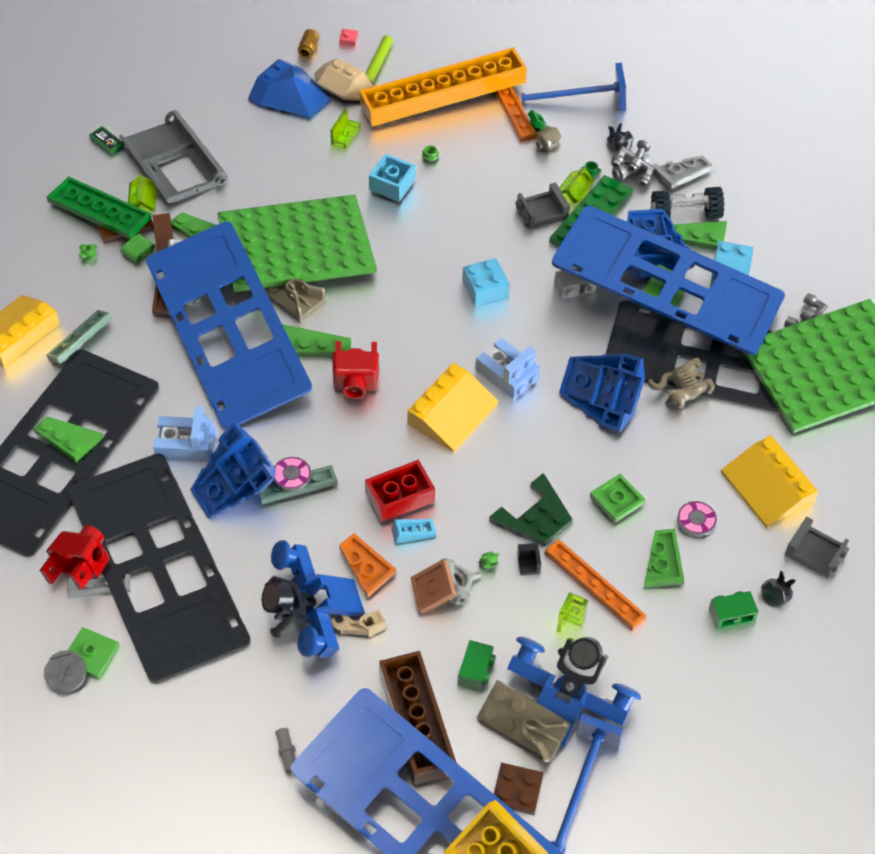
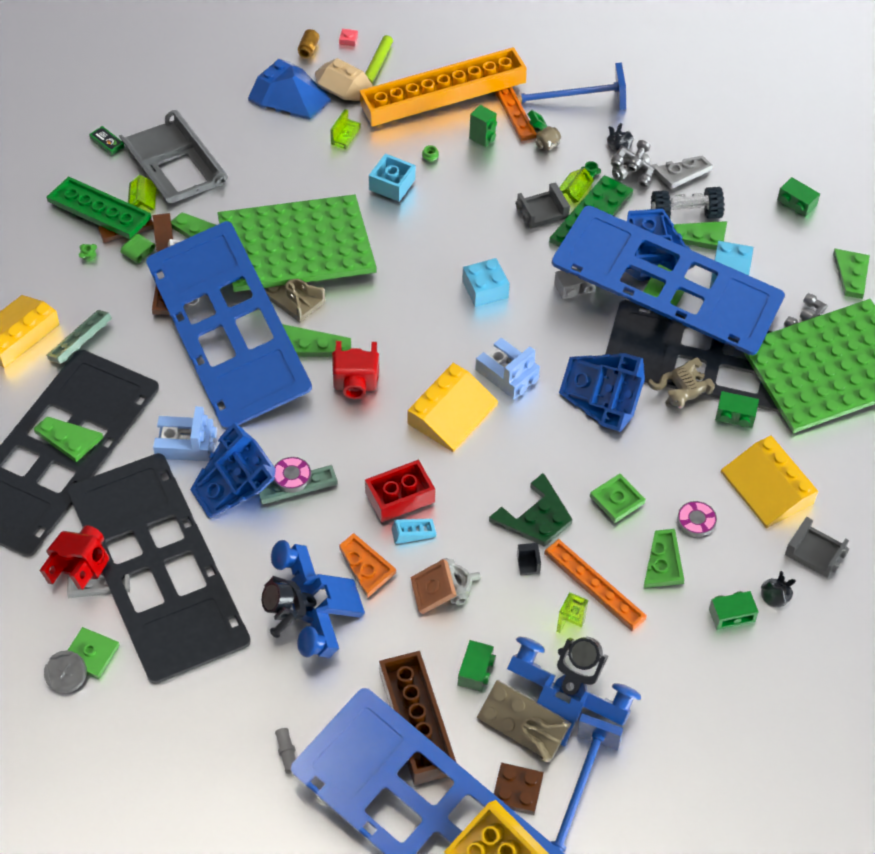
(360, 627): tan piece -> none
(482, 126): none -> green brick
(489, 559): bright green plate -> none
(737, 409): none -> green brick
(798, 196): none -> green brick
(853, 271): none -> bright green wing

